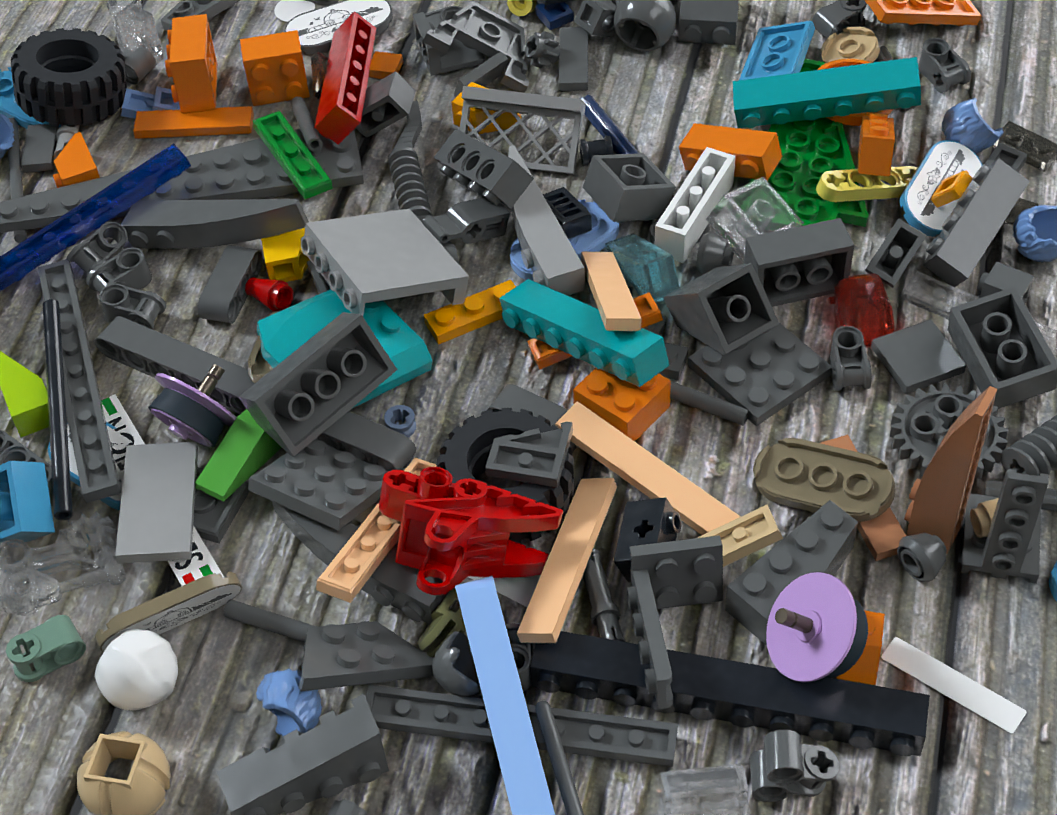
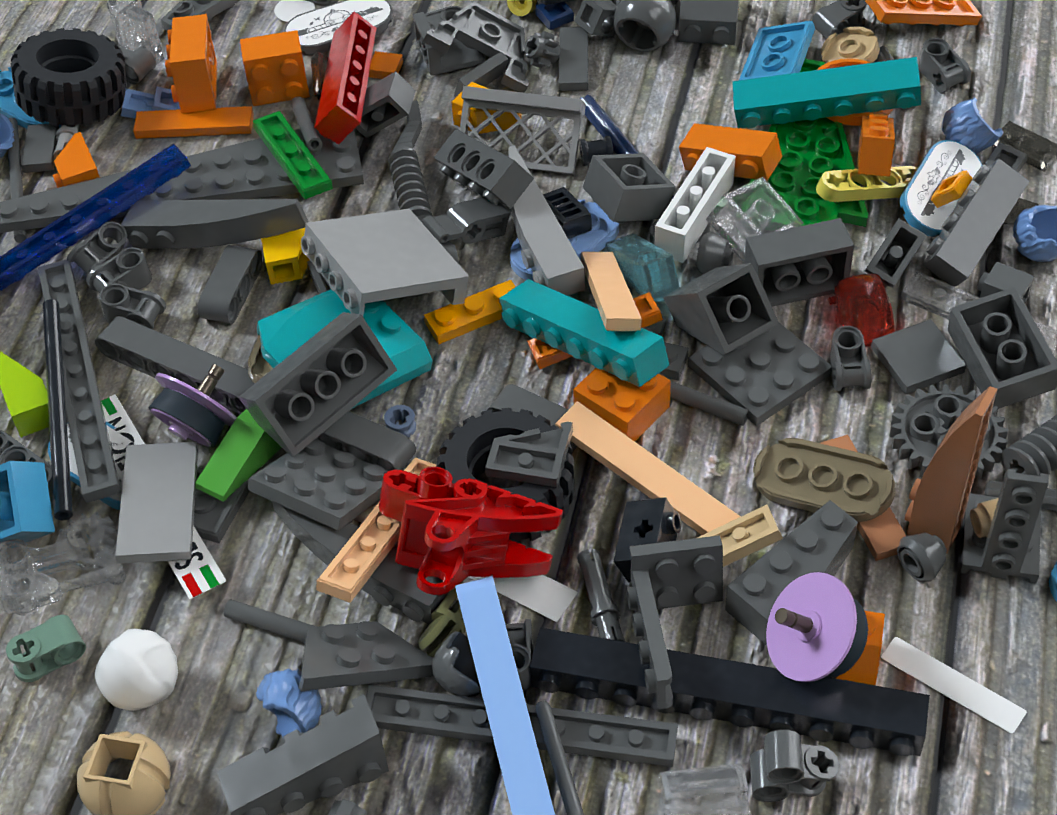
(173, 607): tile -> none
(272, 293): red cone -> none
(567, 561): light nougat tile -> none

